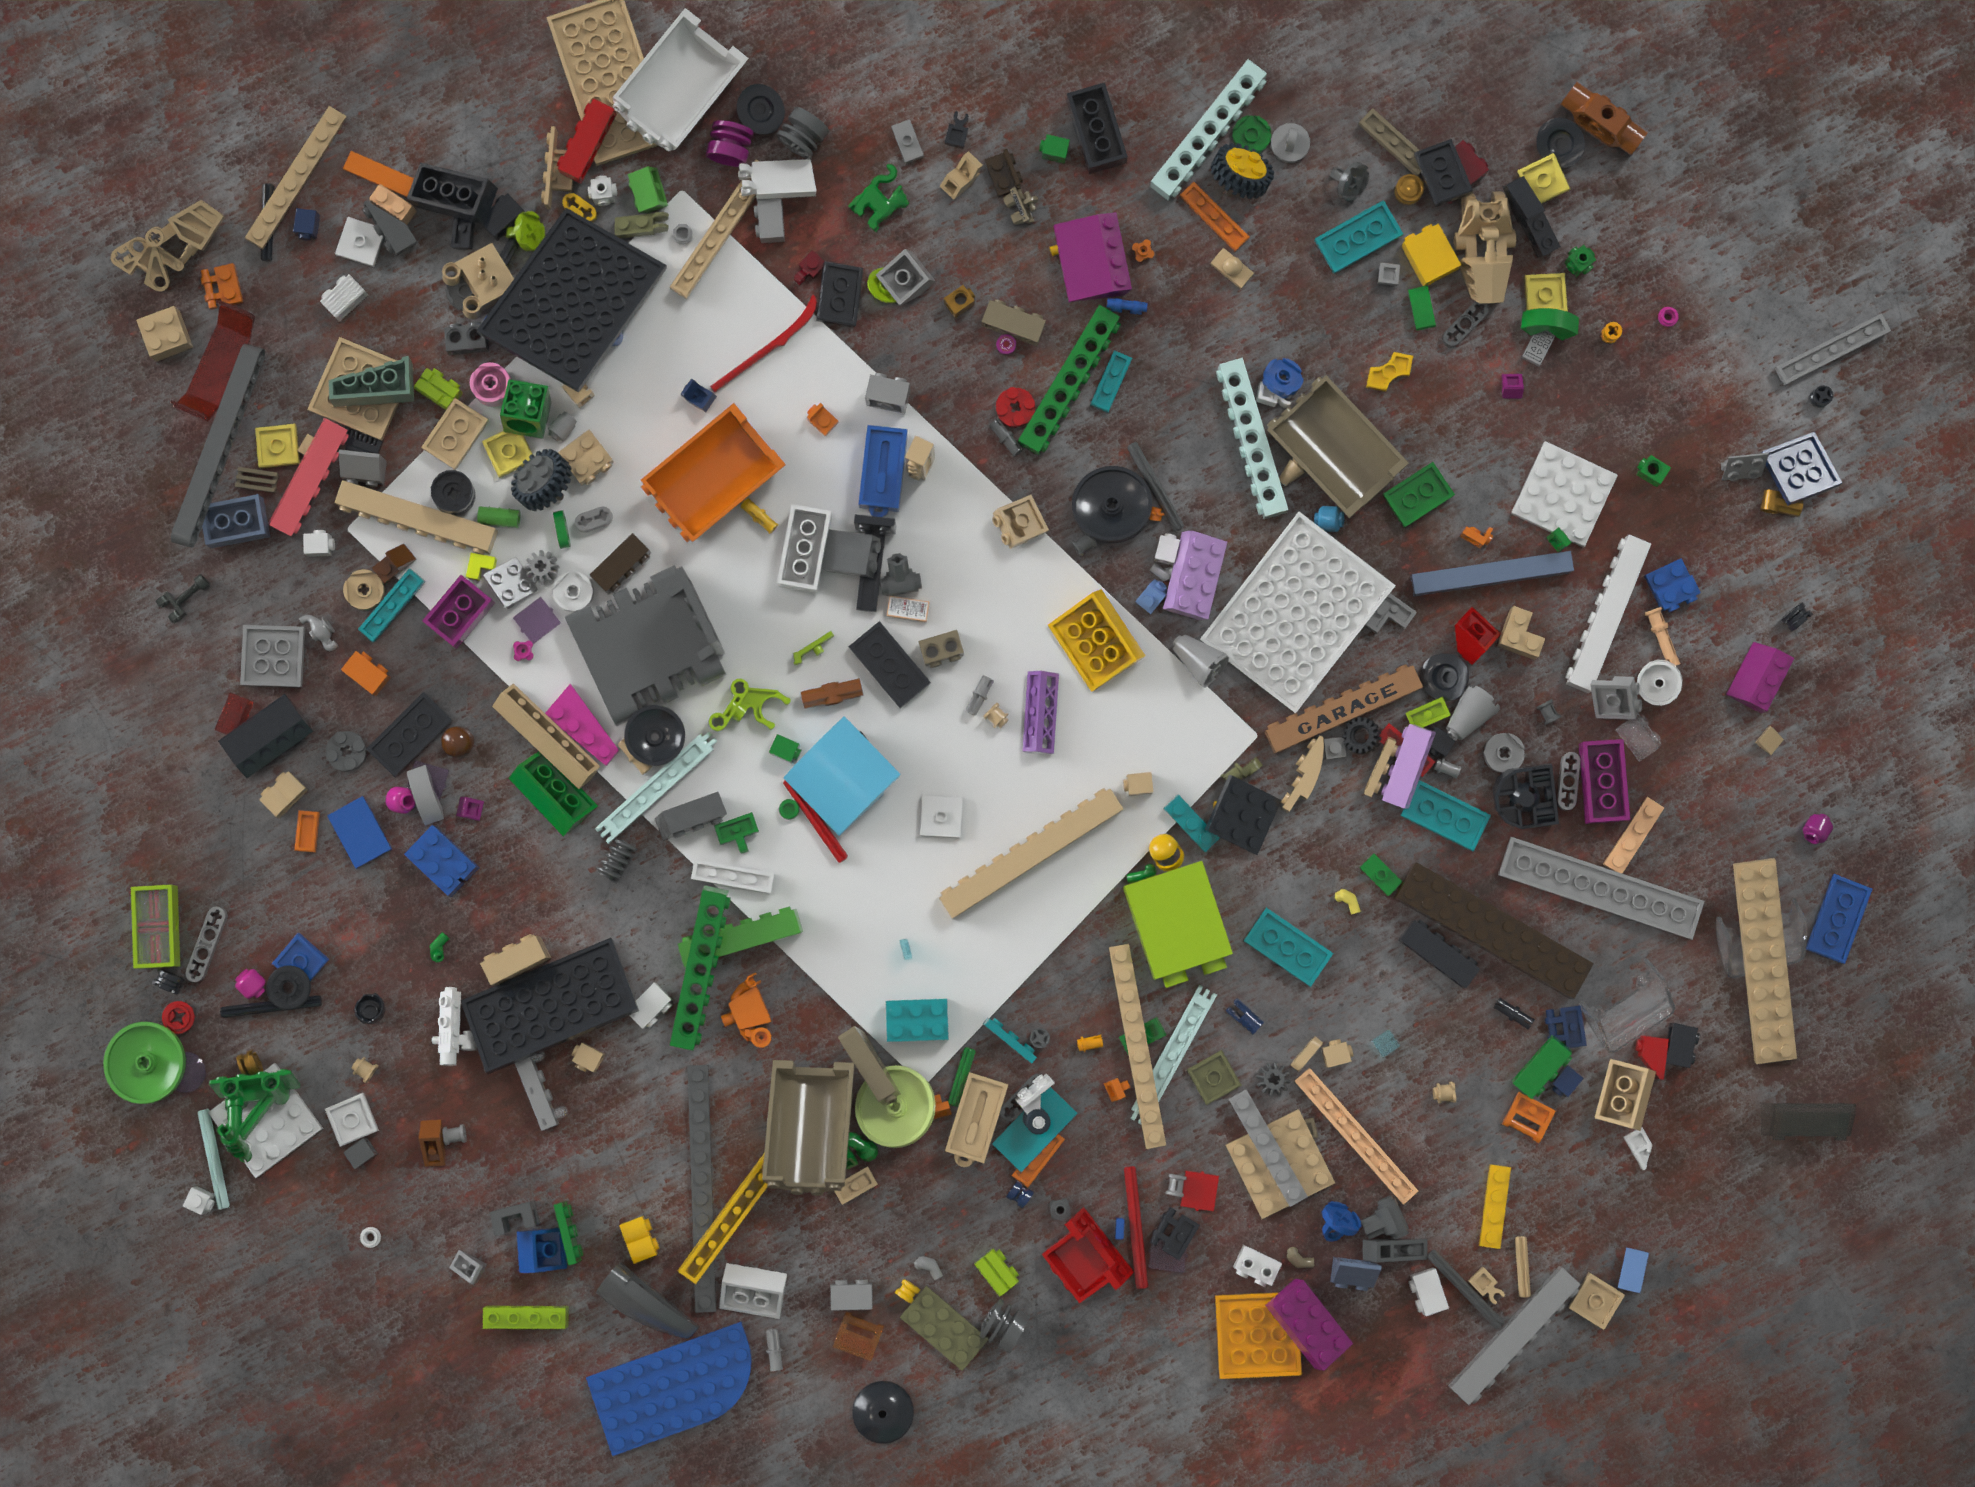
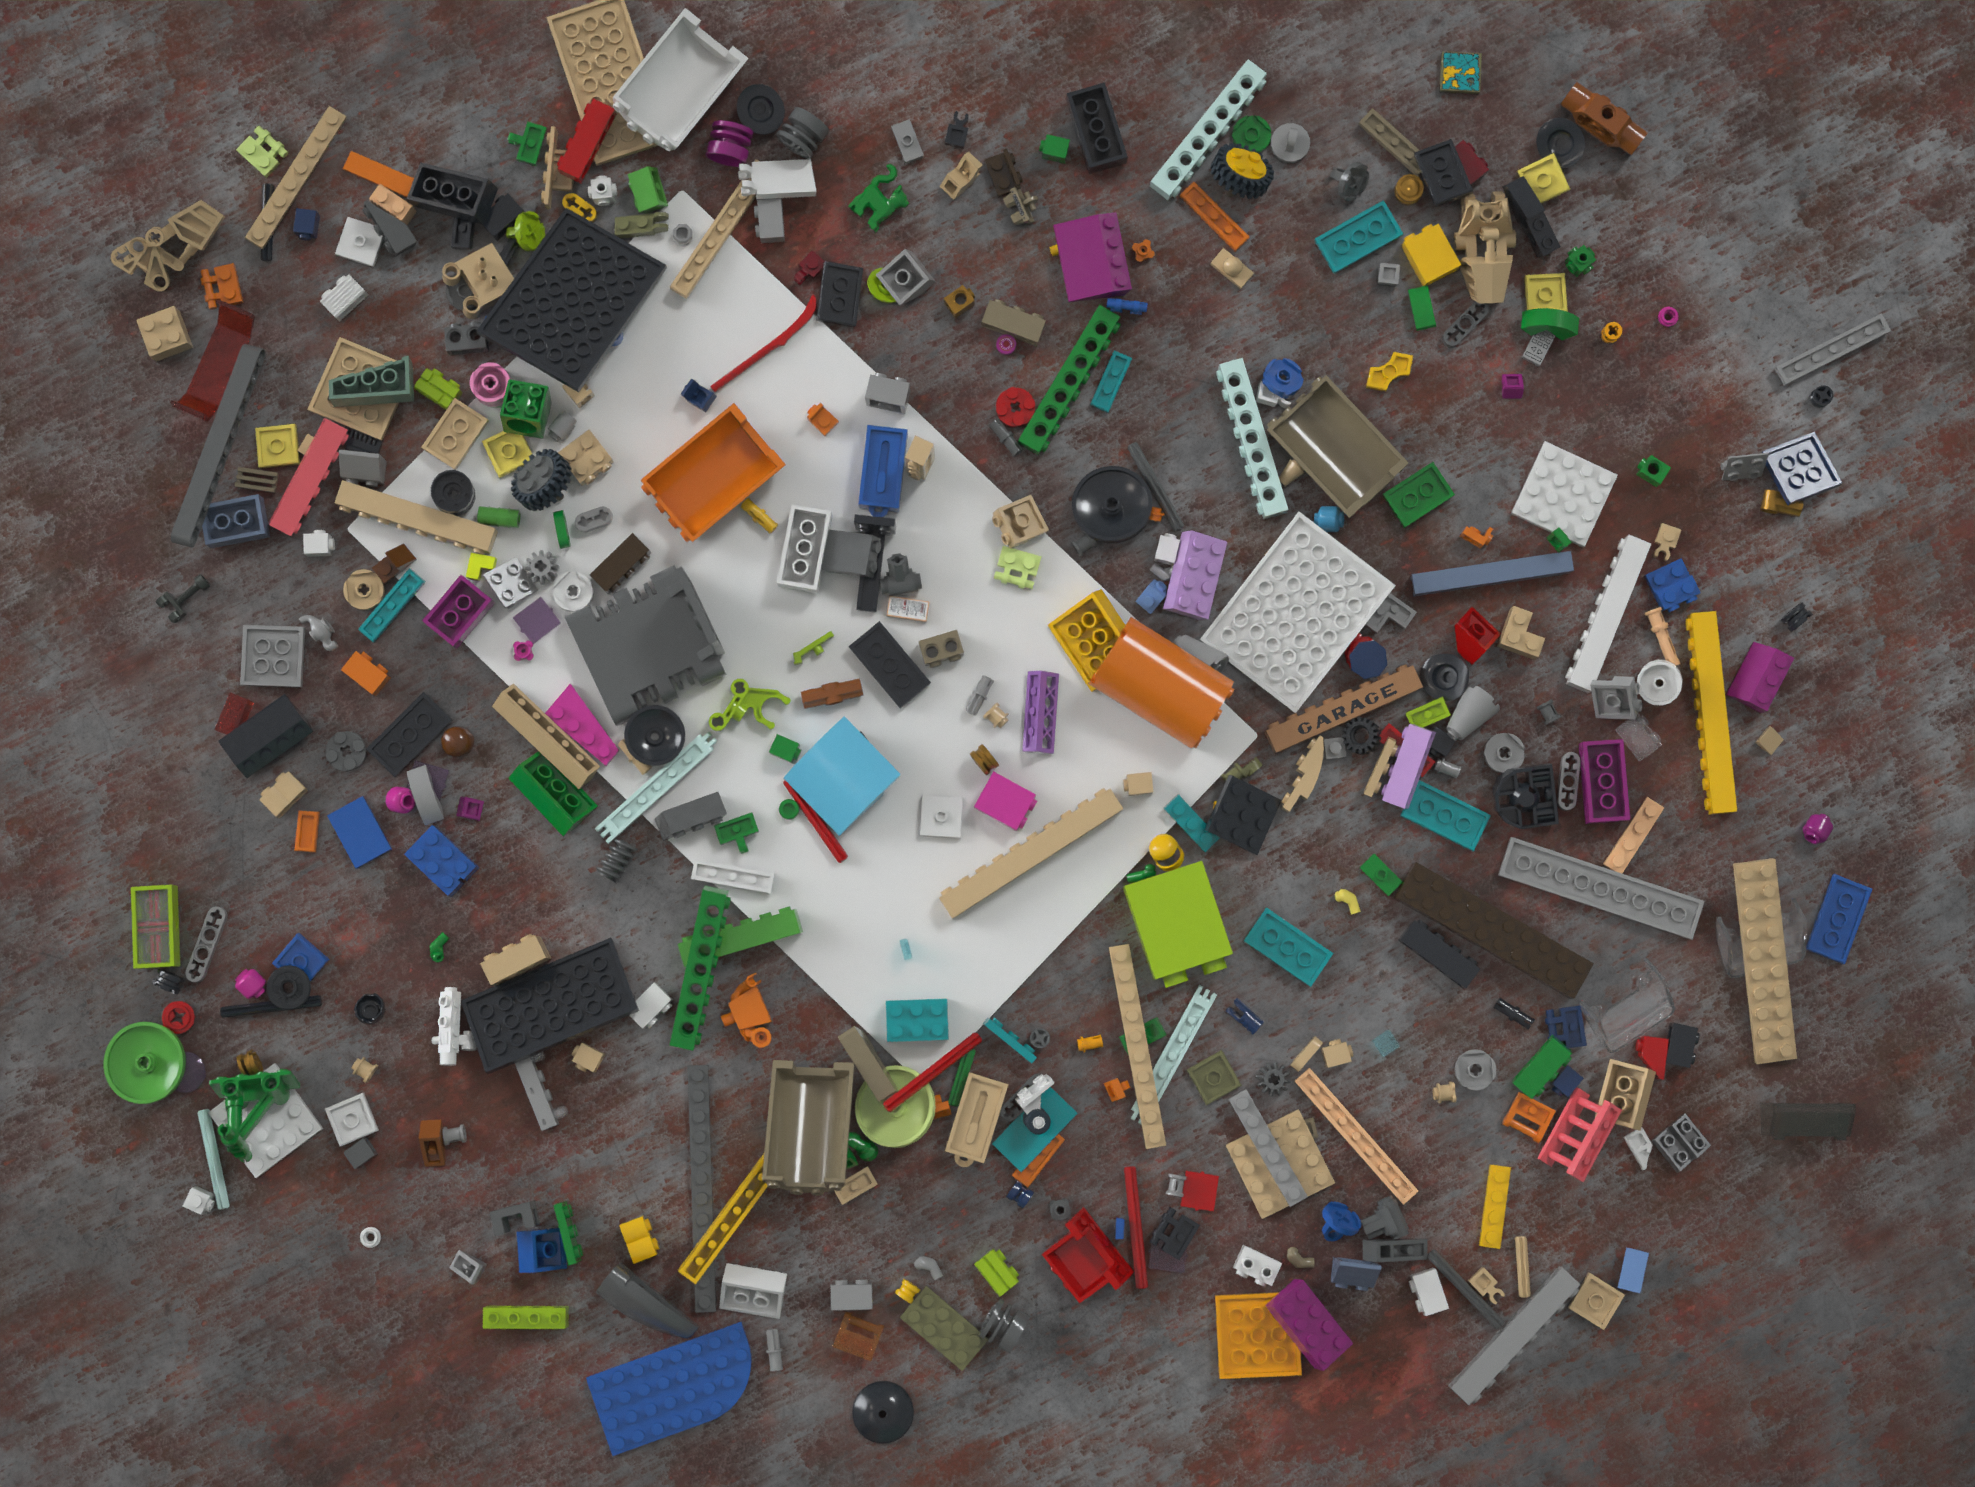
(258, 156): none -> yellowish green plate
(529, 143): none -> green plate
(932, 1072): none -> red axle
(984, 759): none -> pearl gold wheel
(1005, 801): none -> dark pink brick
(1017, 561): none -> yellowish green plate
(1162, 683): none -> orange cylinder
(1366, 657): none -> dark blue piece
(1460, 72): none -> tile
(1467, 1078): none -> light grey plate
(1593, 1141): none -> coral fence
(1666, 538): none -> tan plate
(1681, 1143): none -> flat silver slope
(1712, 713): none -> yellow brick

